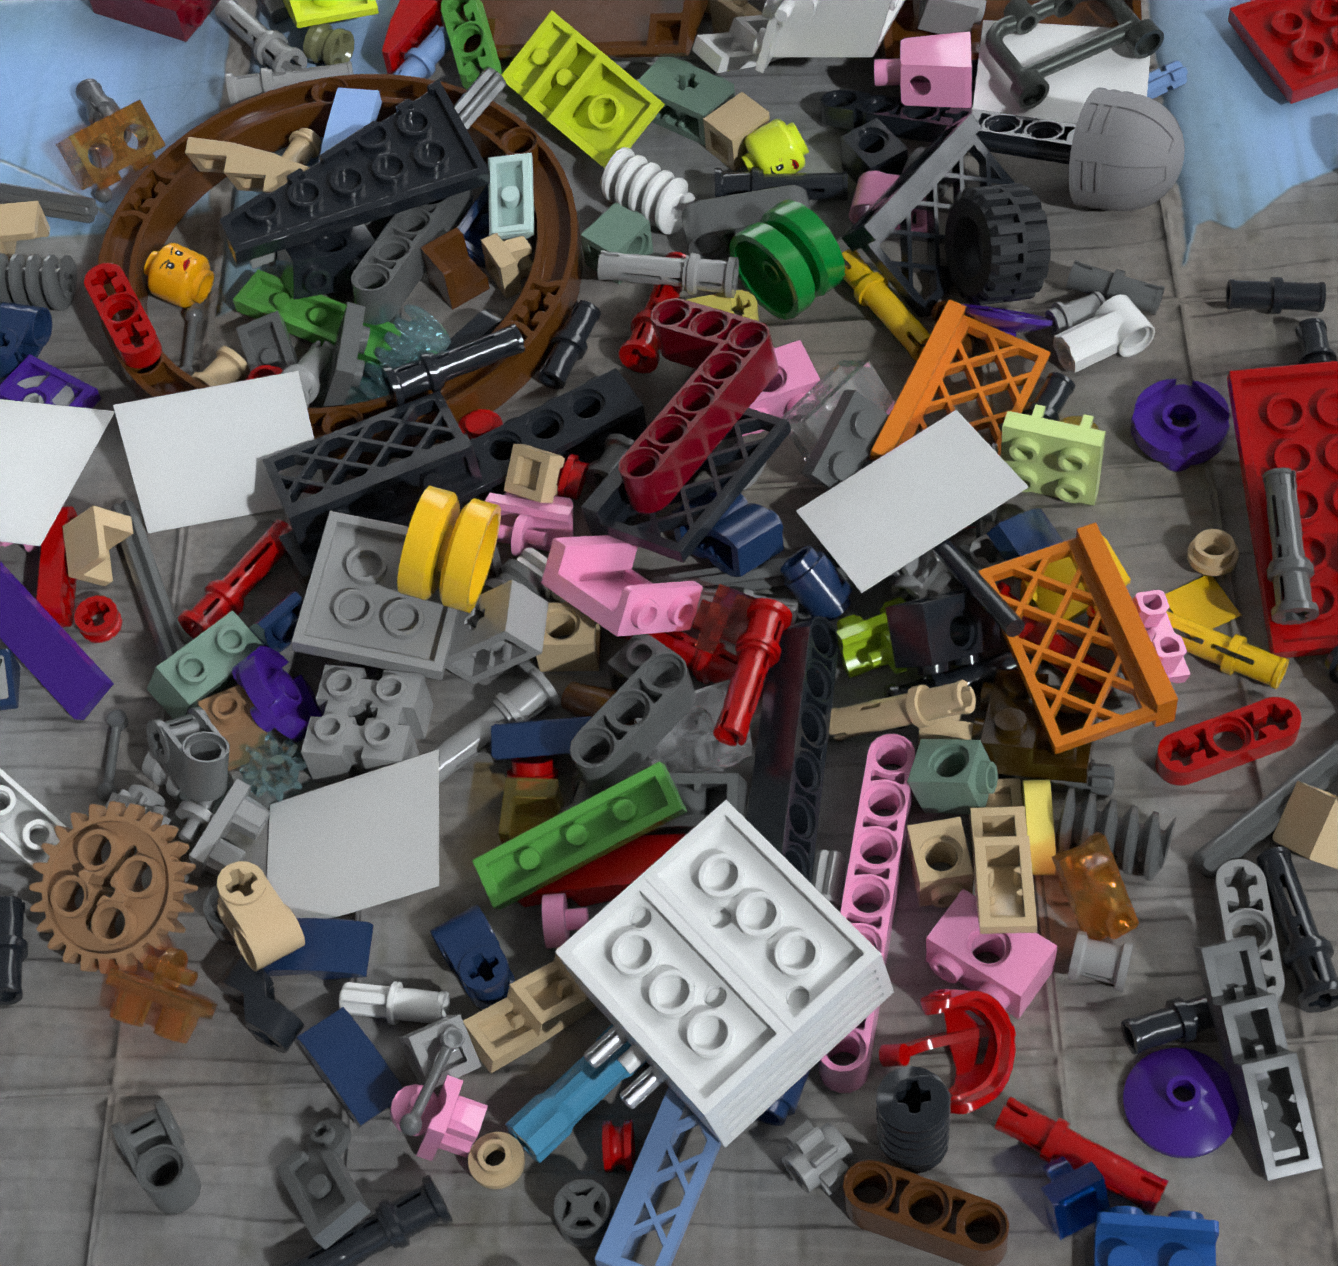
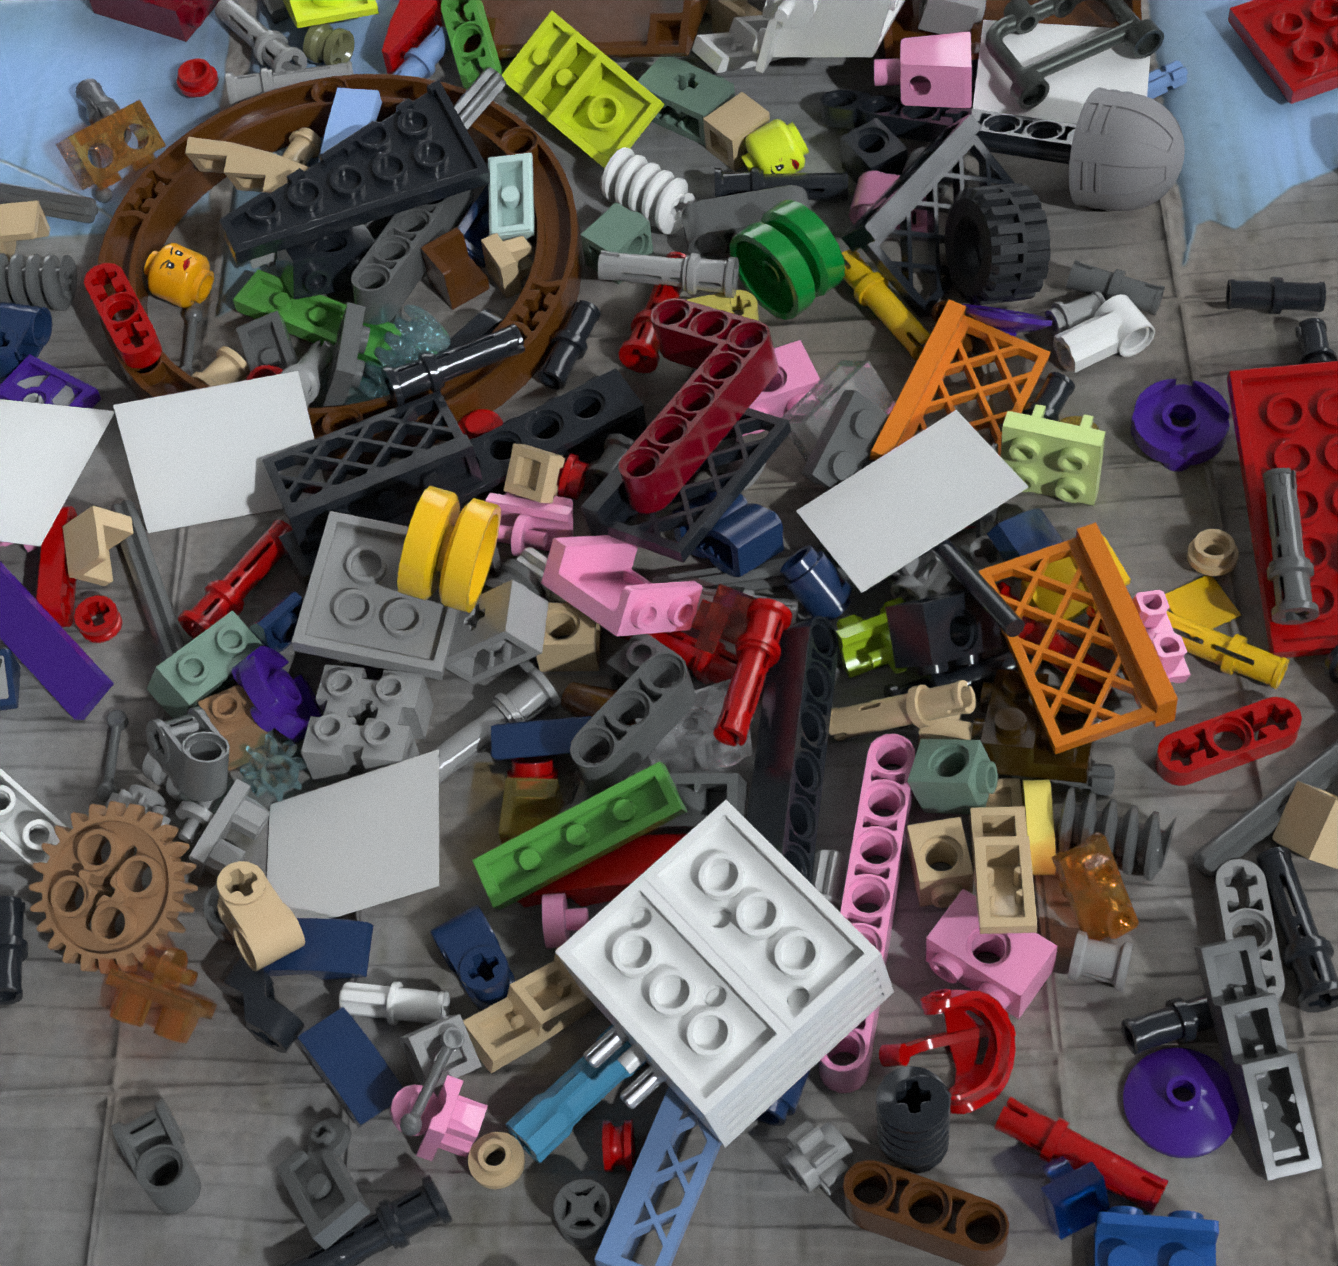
(197, 78): none -> red plate

